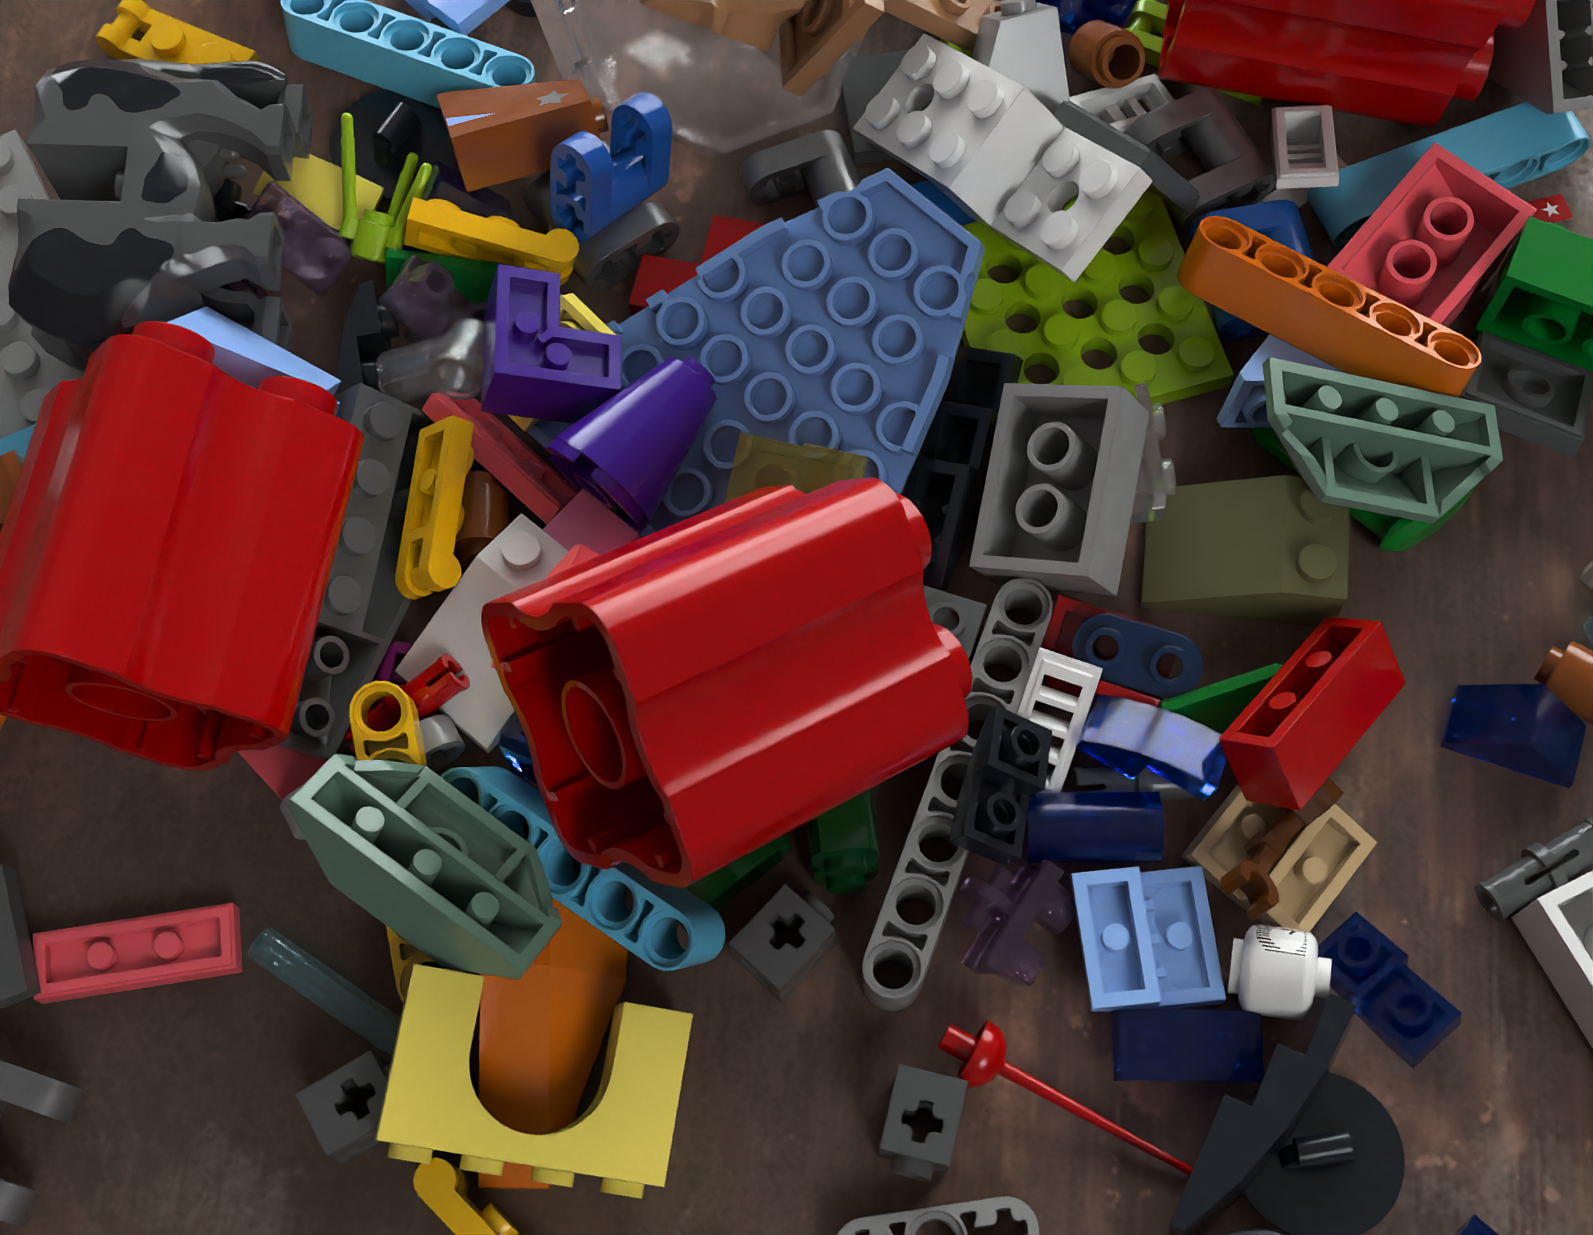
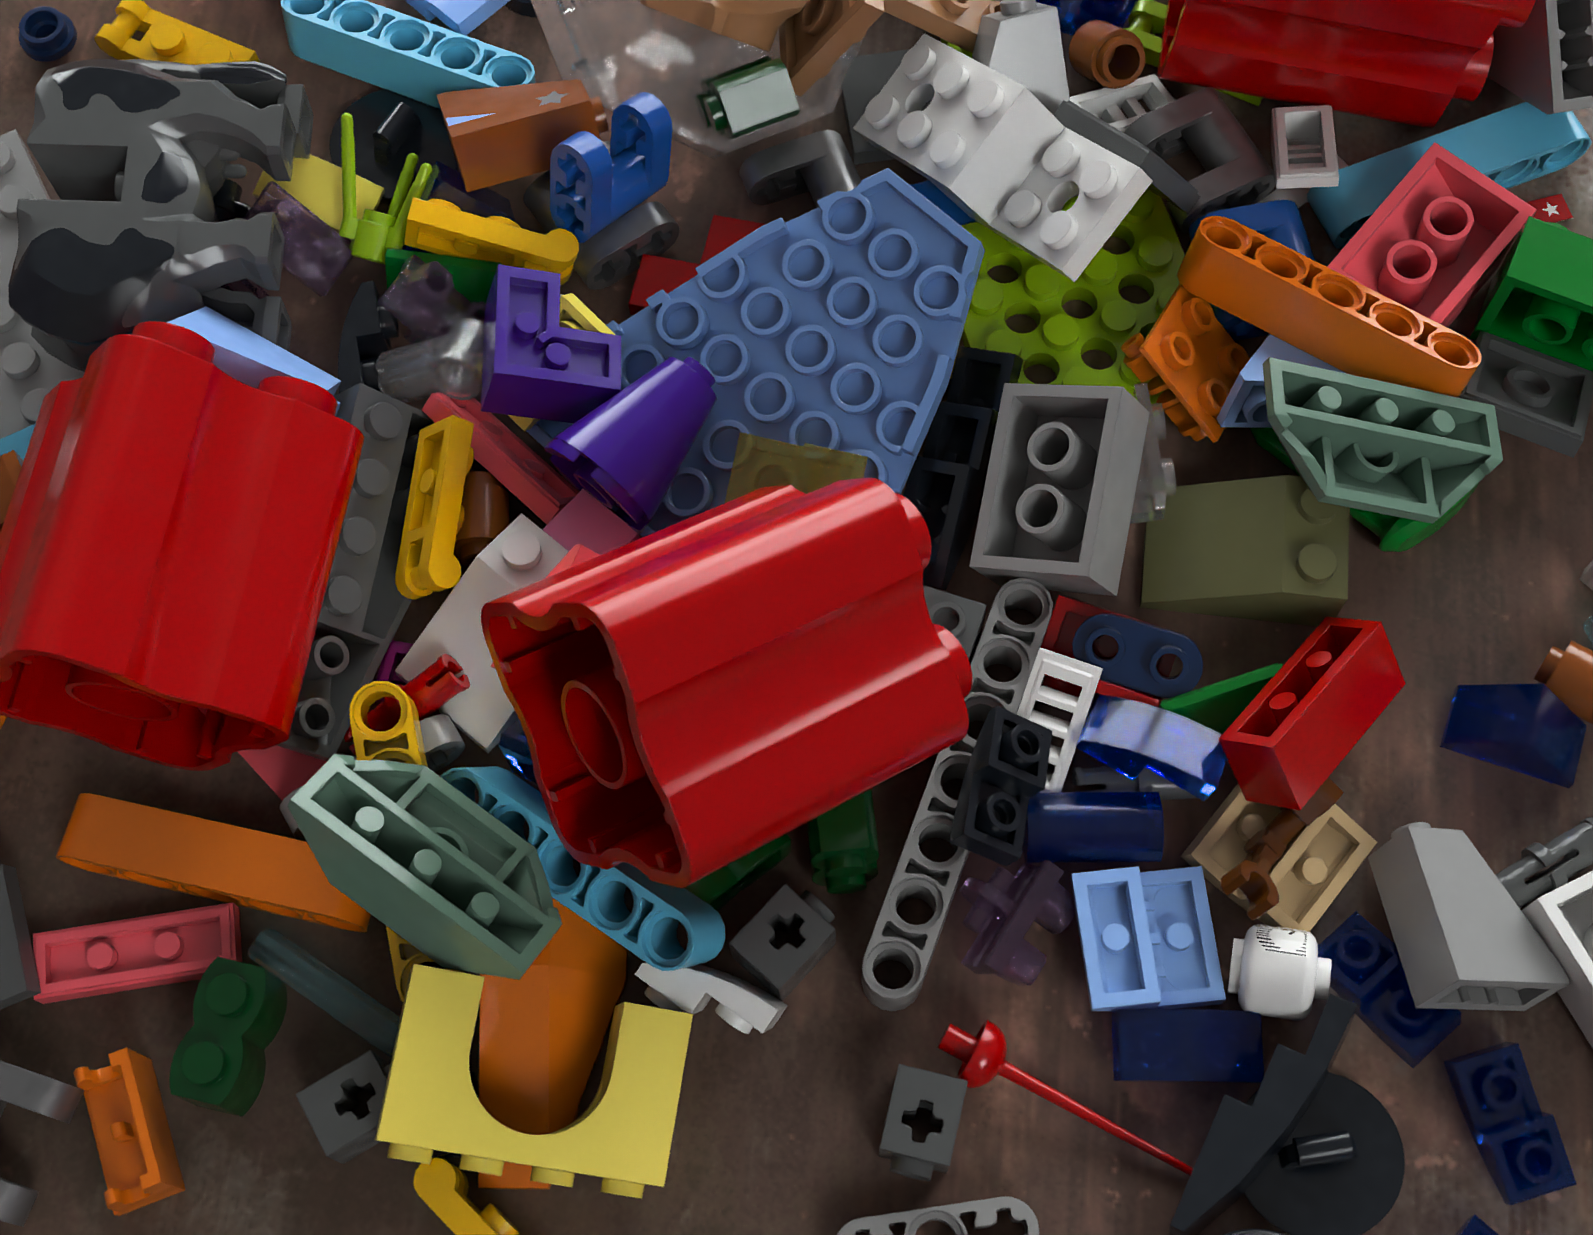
(46, 34): none -> dark blue plate
(130, 1131): none -> orange hinge
(205, 860): none -> orange beam
(223, 1054): none -> dark green brick
(693, 987): none -> white slope
(747, 98): none -> brick
(1190, 361): none -> orange hinge
(1459, 926): none -> light grey slope
(1507, 1124): none -> clear blue slope

